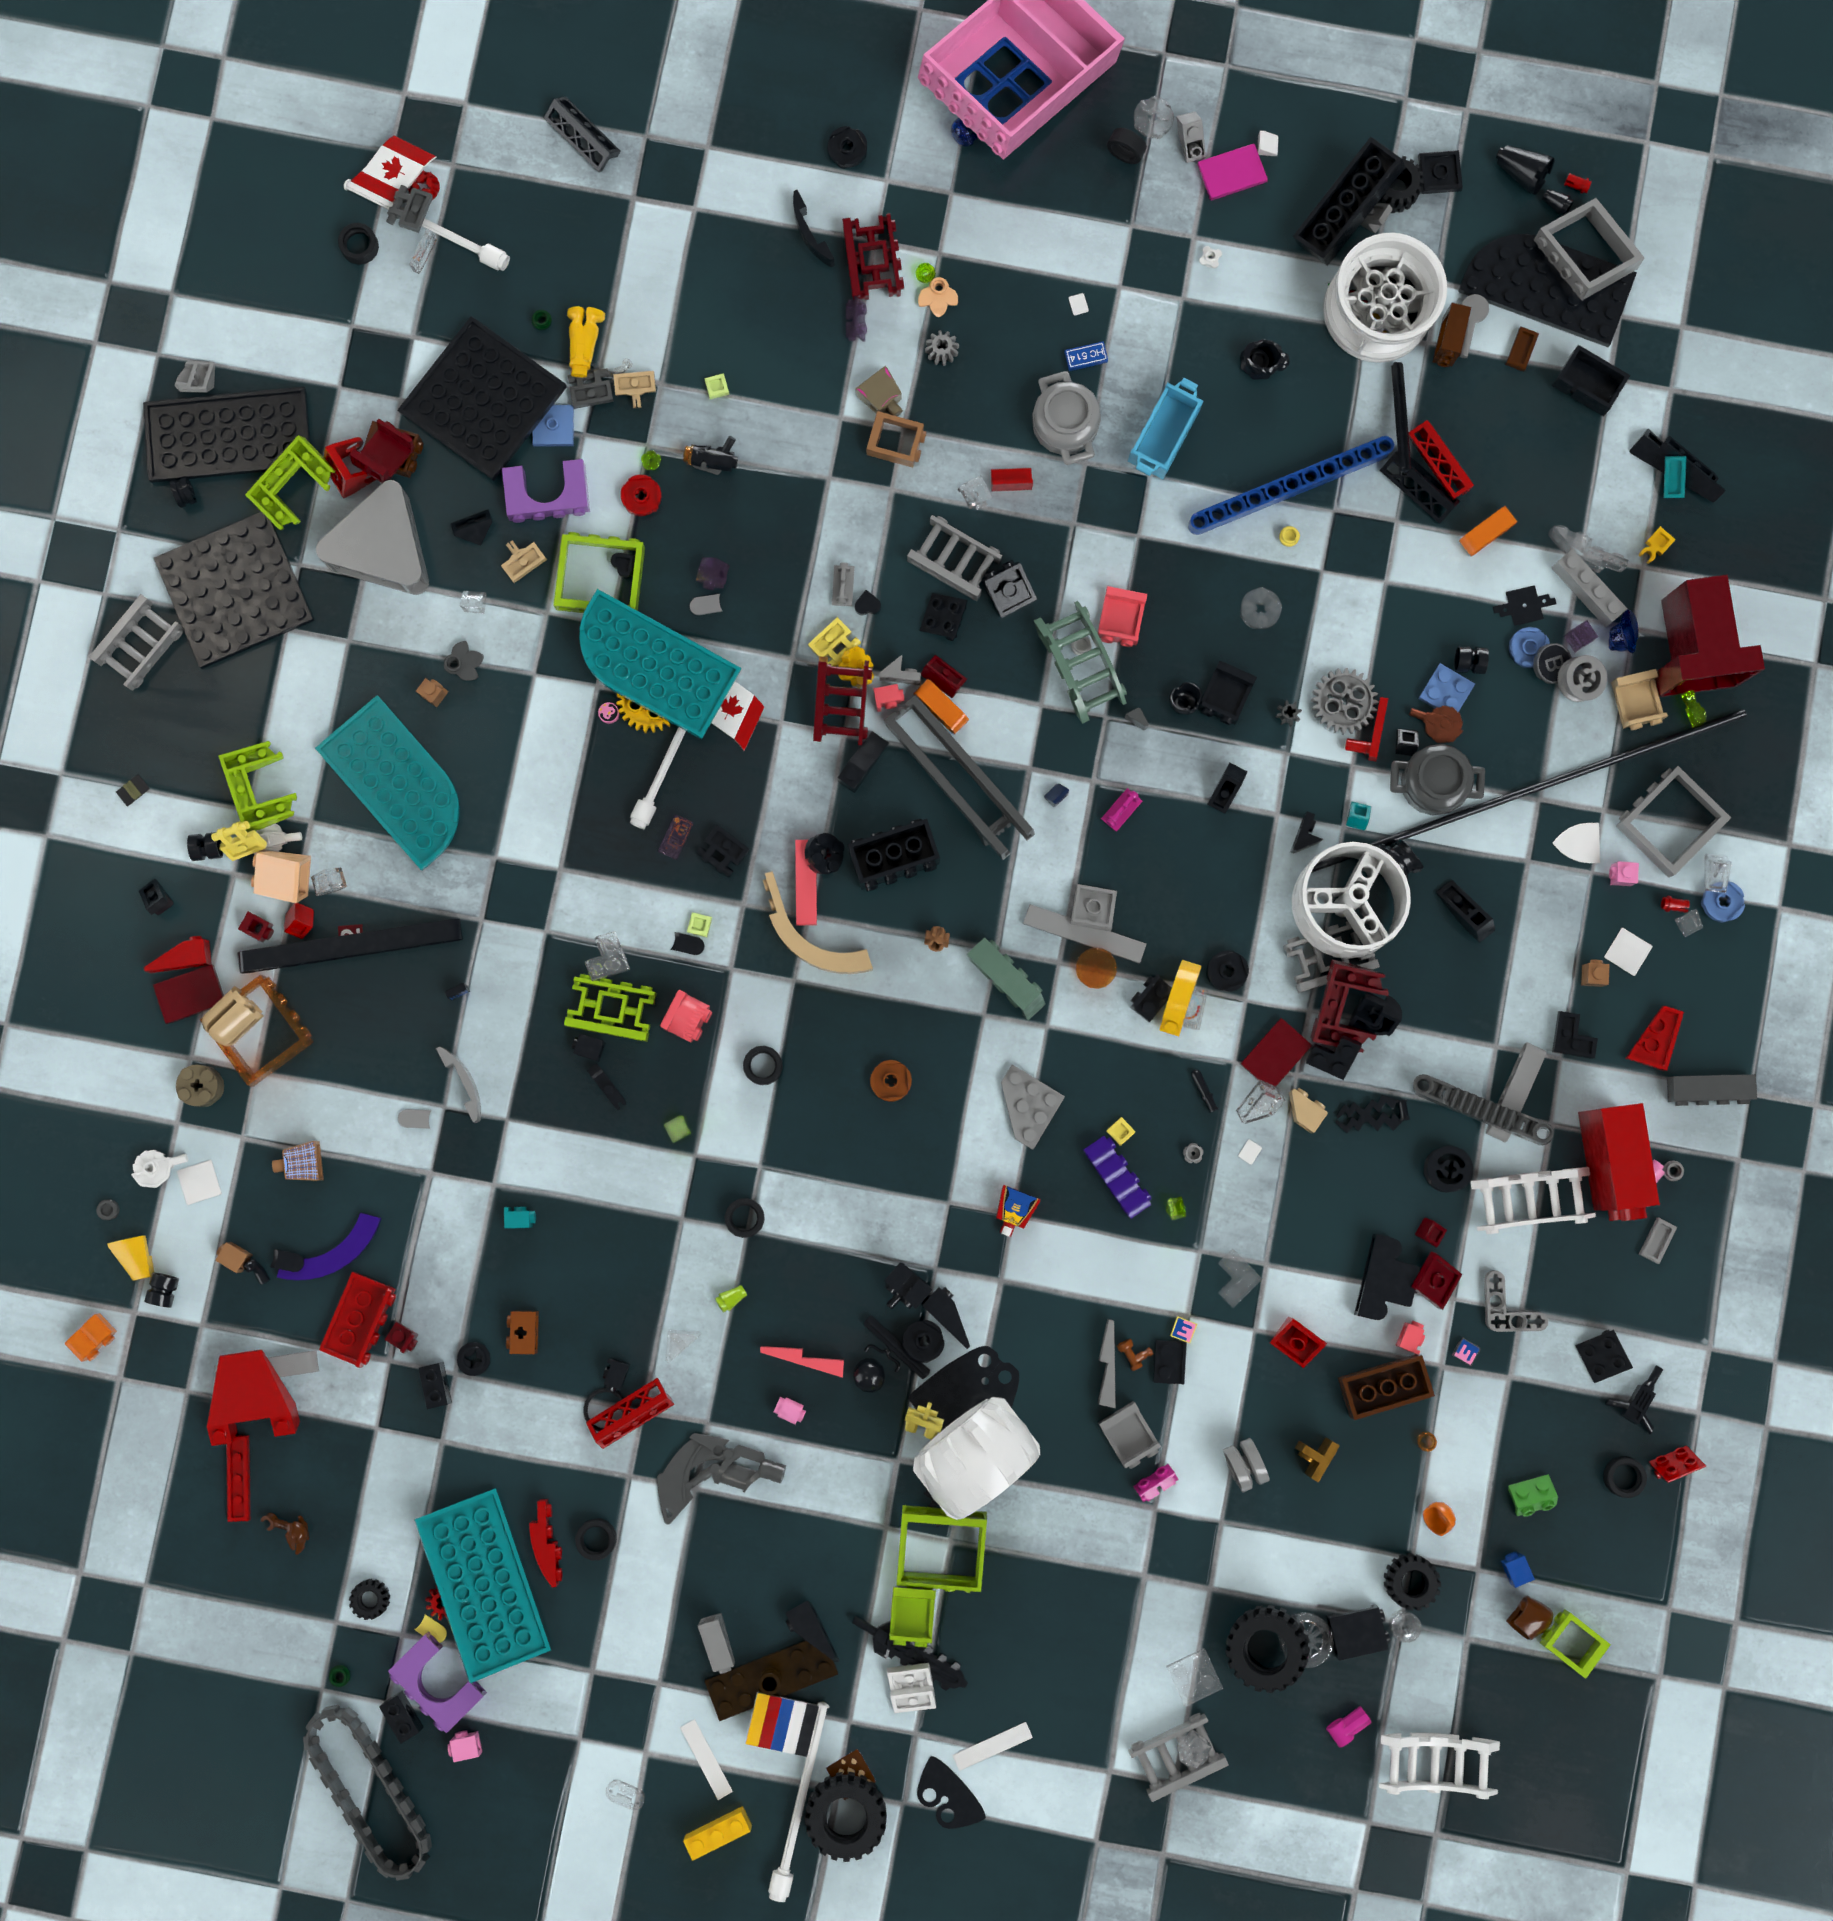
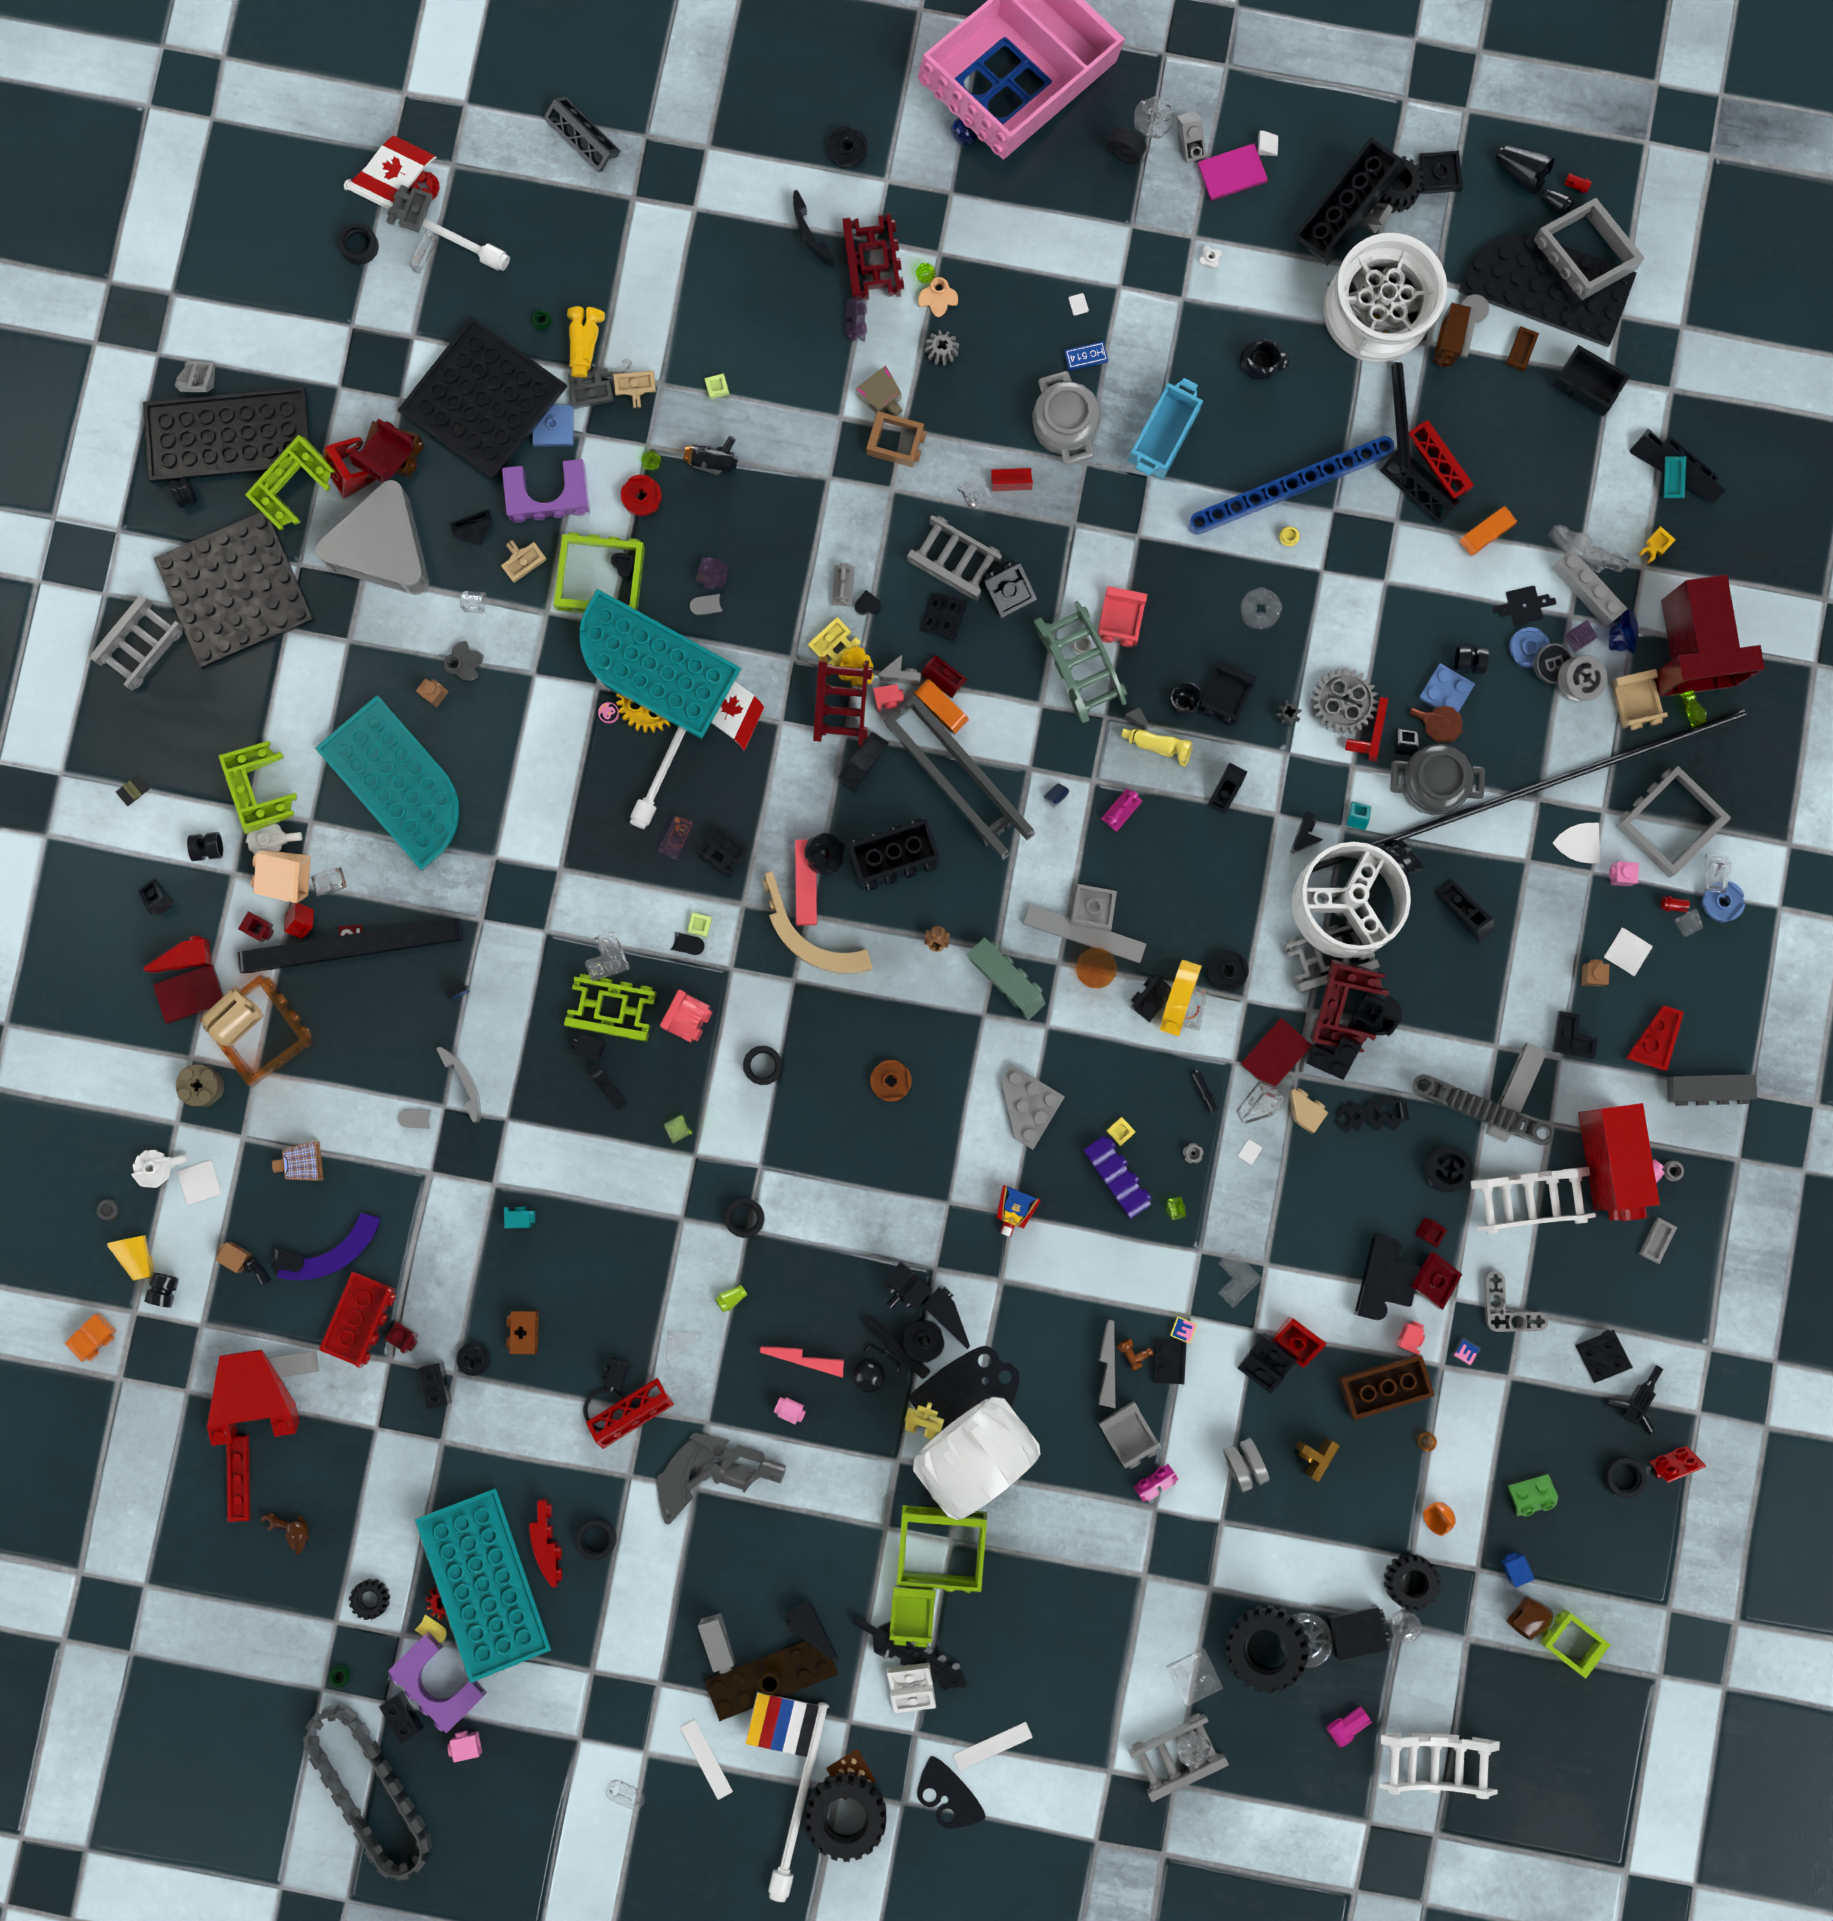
(242, 845): light yellow plate -> none
(717, 1833): yellow brick -> none
(1160, 744): none -> light yellow piece
(1267, 1363): none -> black slope

